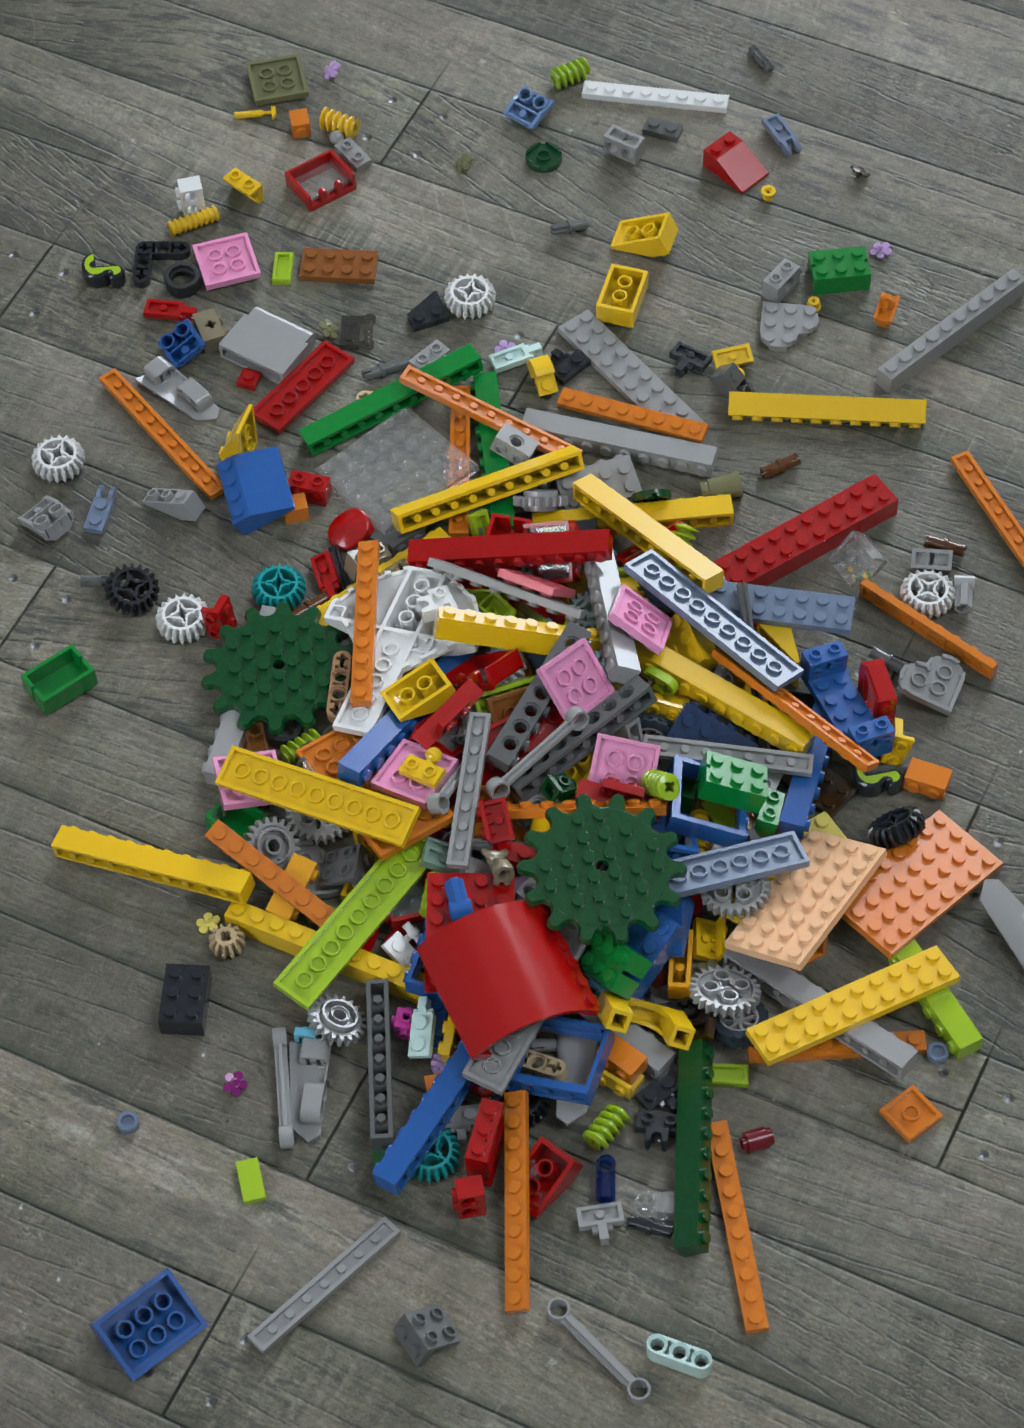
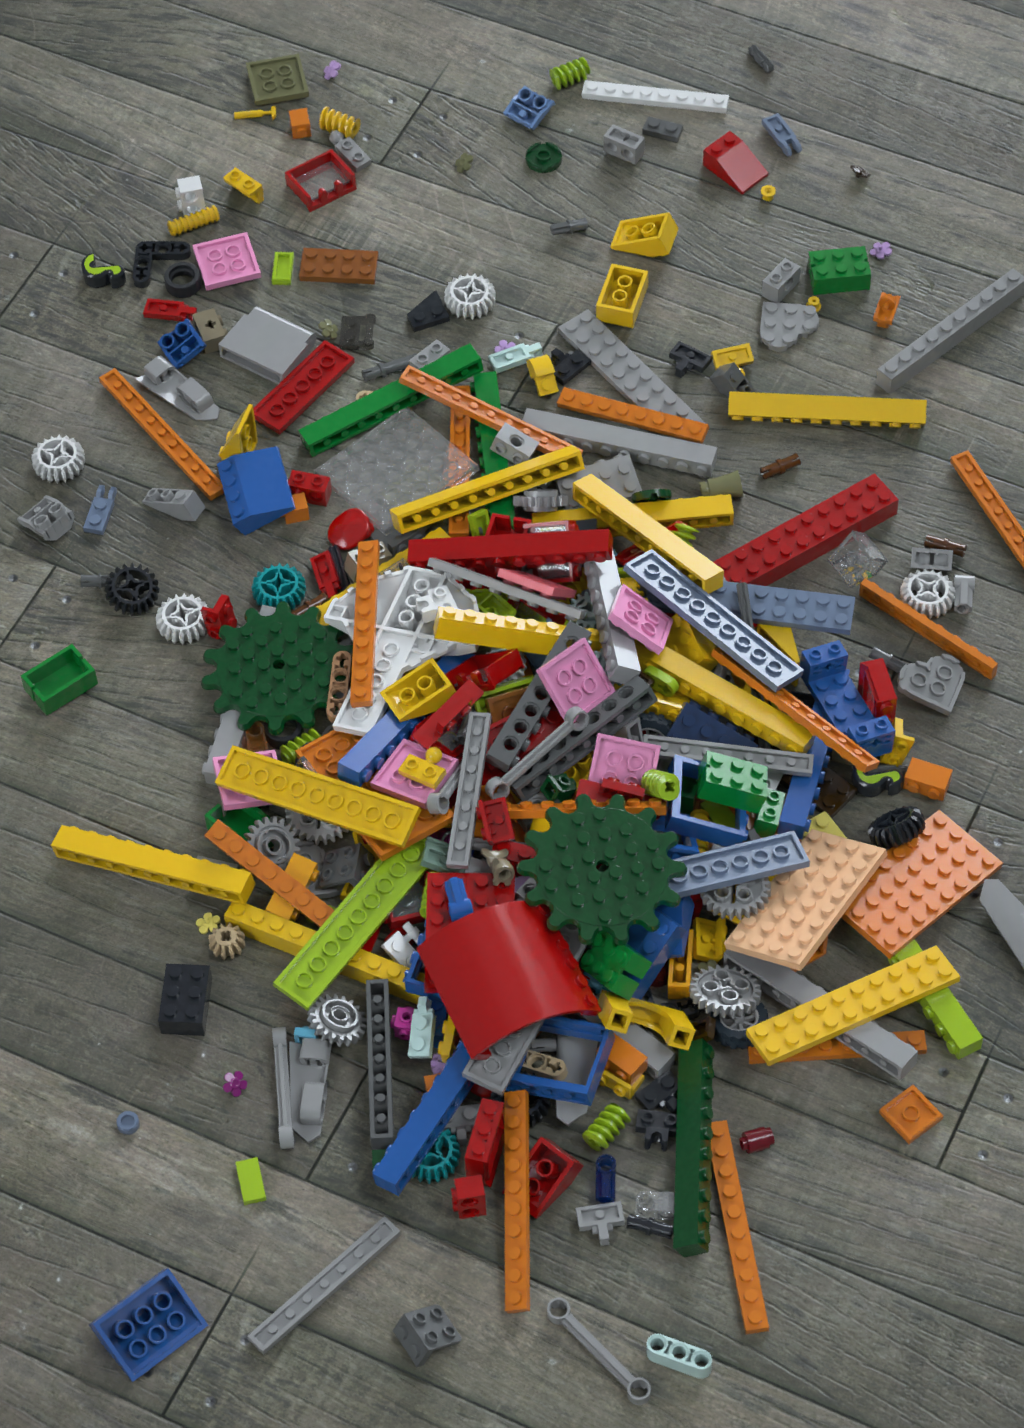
(249, 379): red plate -> none
(730, 1075): lime tile -> none
(937, 1053): sand blue tile -> none

